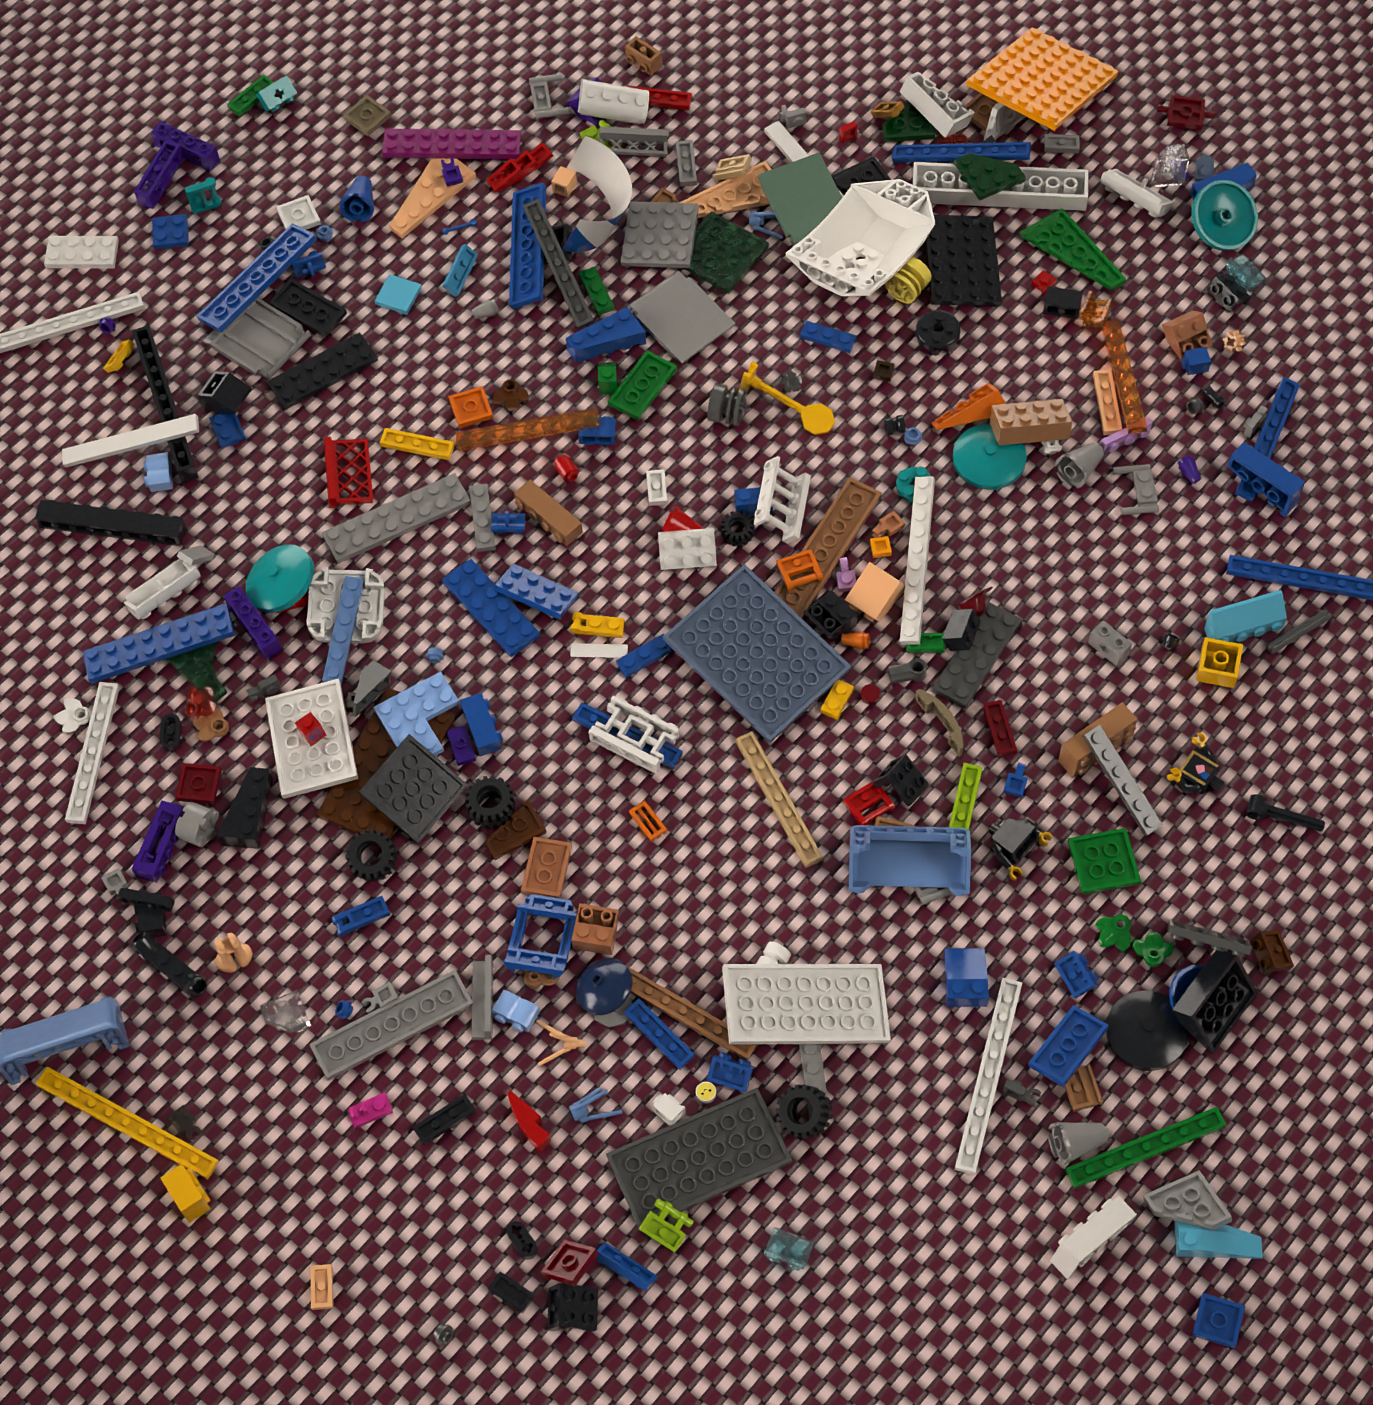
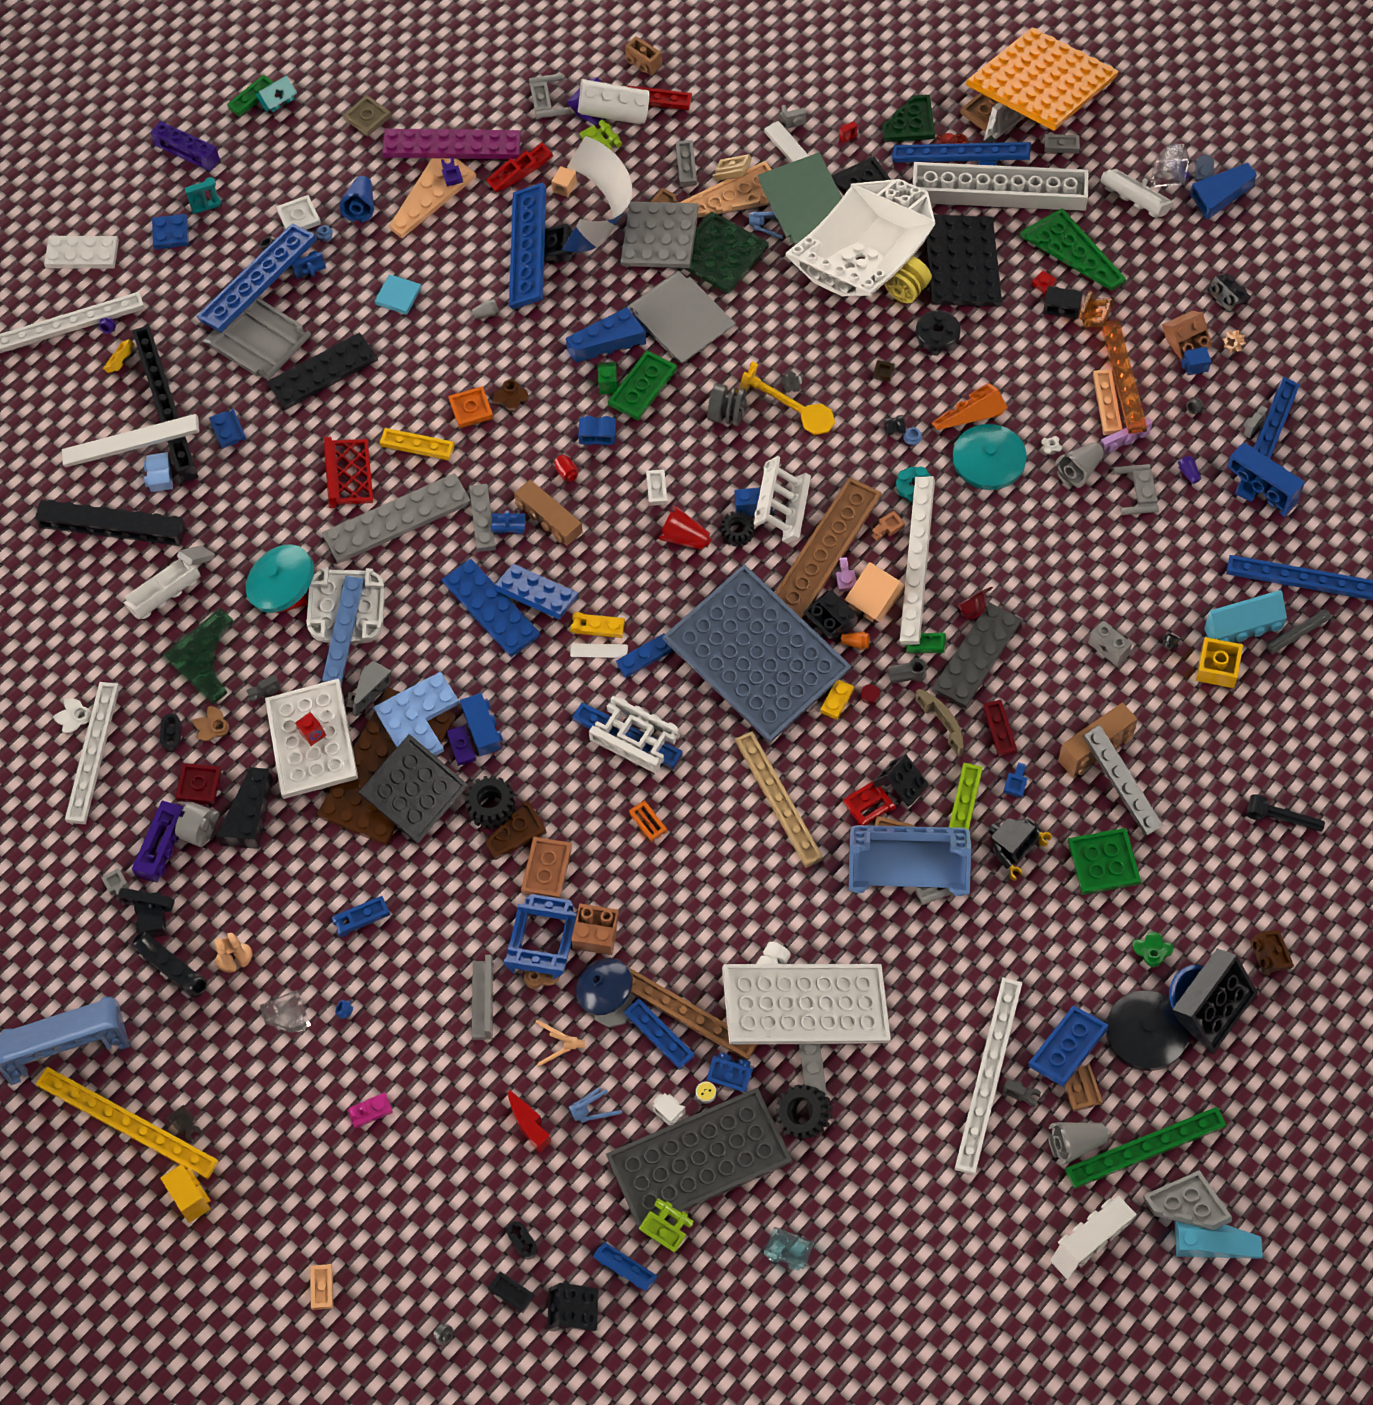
(158, 643): blue plate -> none
(159, 174): dark purple brick -> none
(201, 700): clear red plate -> none
(223, 393): black slope -> none
(252, 622): dark purple brick -> none
(308, 307): black plate -> none
(363, 841): black tyre -> none
(382, 996): light grey plate -> none
(391, 1025): light grey plate -> none
(435, 655): medium blue plate -> none
(444, 1119): black plate -> none
(460, 270): dark azure plate -> none
(473, 223): blue hinge -> none
(515, 1011): light blue brick -> none
(527, 429): clear orange tile -> none
(558, 264): dark grey plate -> none
(569, 1262): dark red plate -> none
(596, 290): green plate -> none
(635, 136): light grey fence -> none
(687, 548): white plate -> none
(796, 565): orange plate -> none
(828, 336): blue plate -> none
(880, 547): light orange plate -> none
(887, 109): pearl gold plate -> none
(935, 105): white wedge -> none
(961, 629): black brick -> none
(966, 977): blue slope -> none
(988, 175): dark green plate -> none
(1030, 422): medium nougat brick -> none
(1076, 973): blue bracket -> none
(1112, 934): green plate -> none
(1186, 112): dark red plate -> none
(1198, 770): black torso -> none
(1201, 935): dark grey plate -> none
(1216, 400): black pin -> none
(1218, 1320): blue plate -> none
(1224, 215): teal dish -> none
(1245, 272): clear light blue bracket -> none

